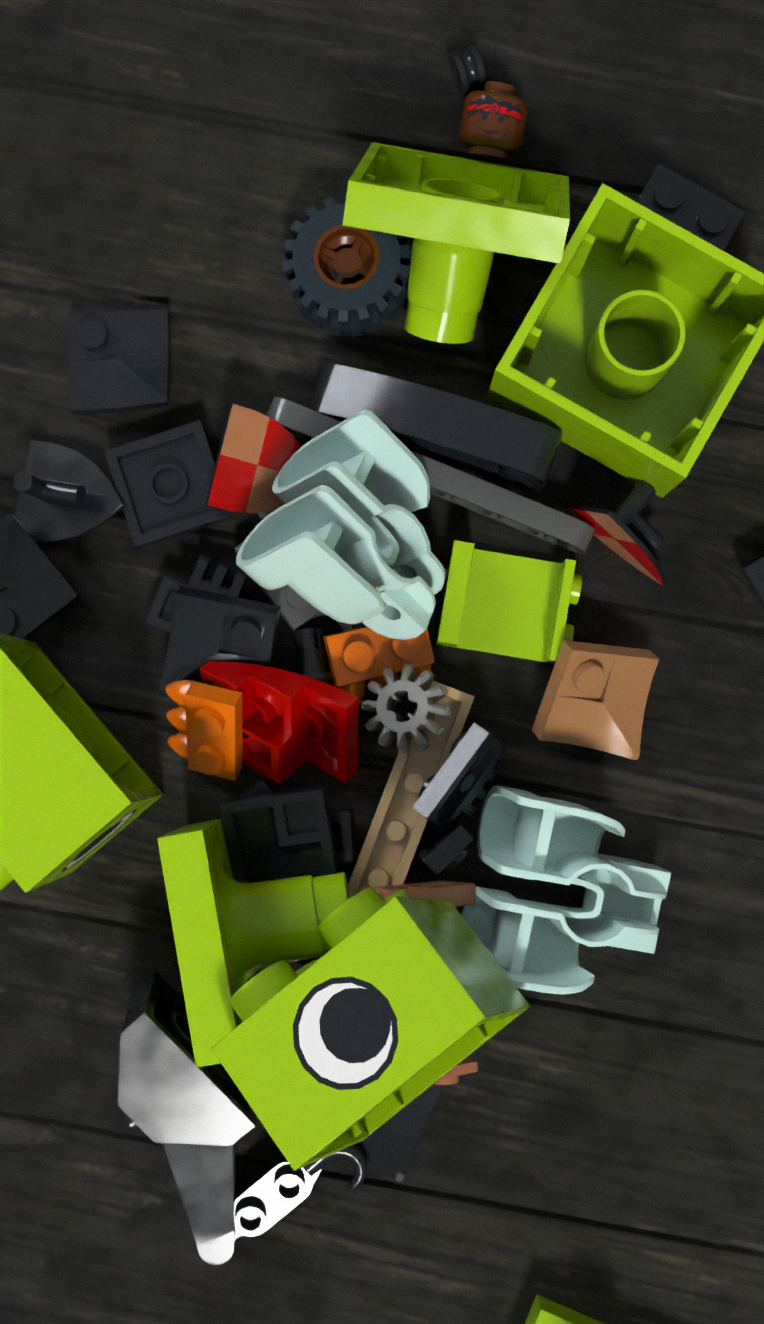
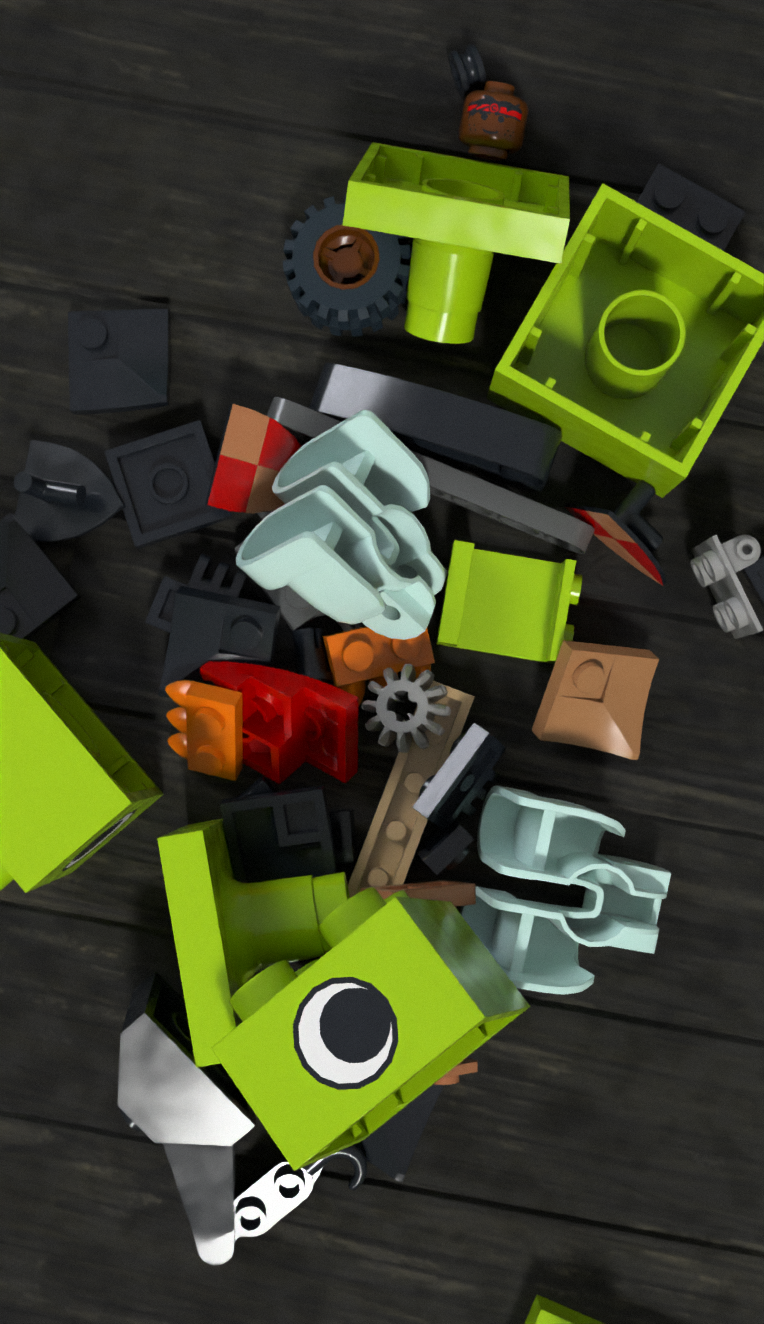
(716, 567): none -> light grey hinge

